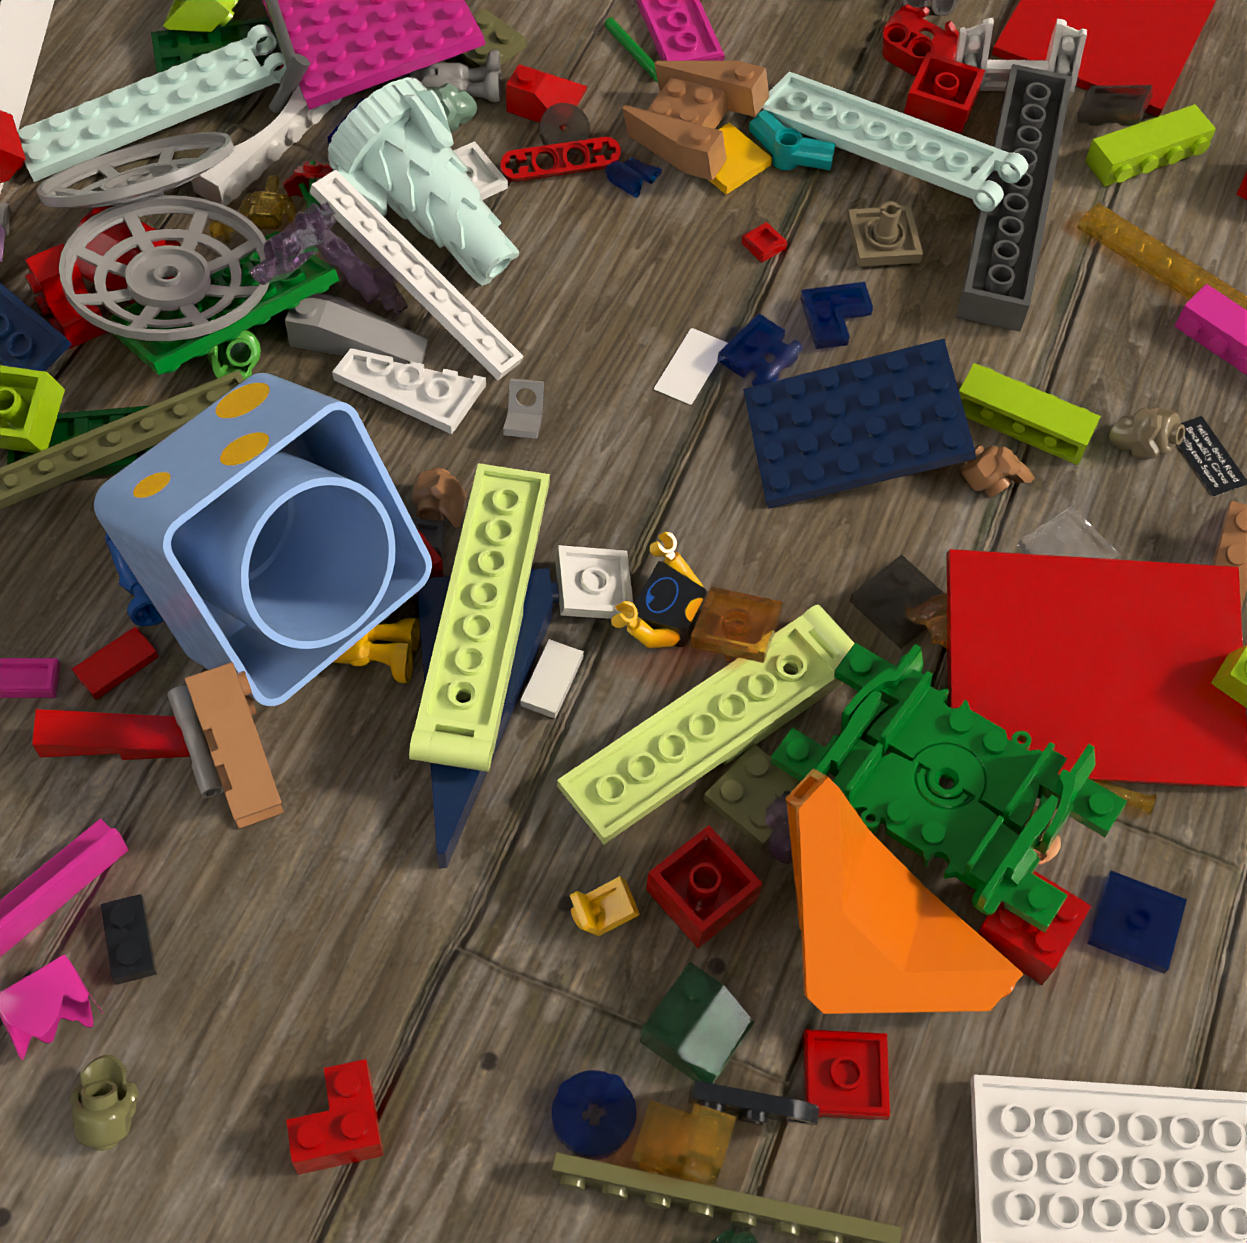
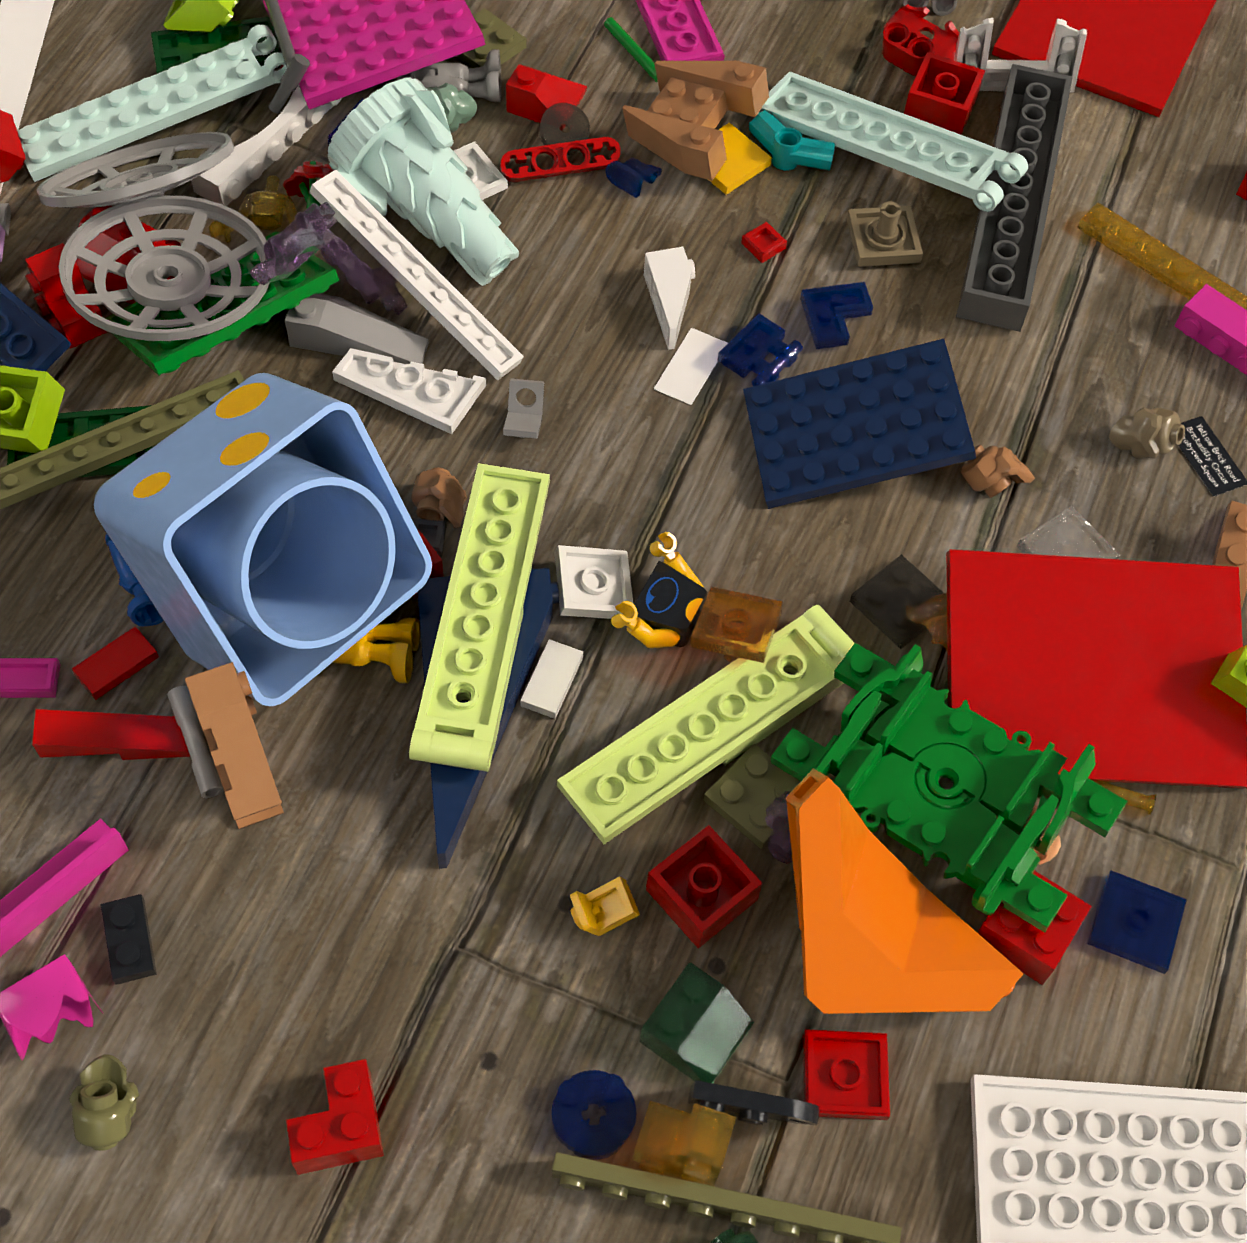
(235, 355): bright green head -> none
(668, 282): none -> white slope
(1027, 413): lime brick -> none
(1115, 104): clear smoke plate -> none
(1150, 145): lime brick -> none

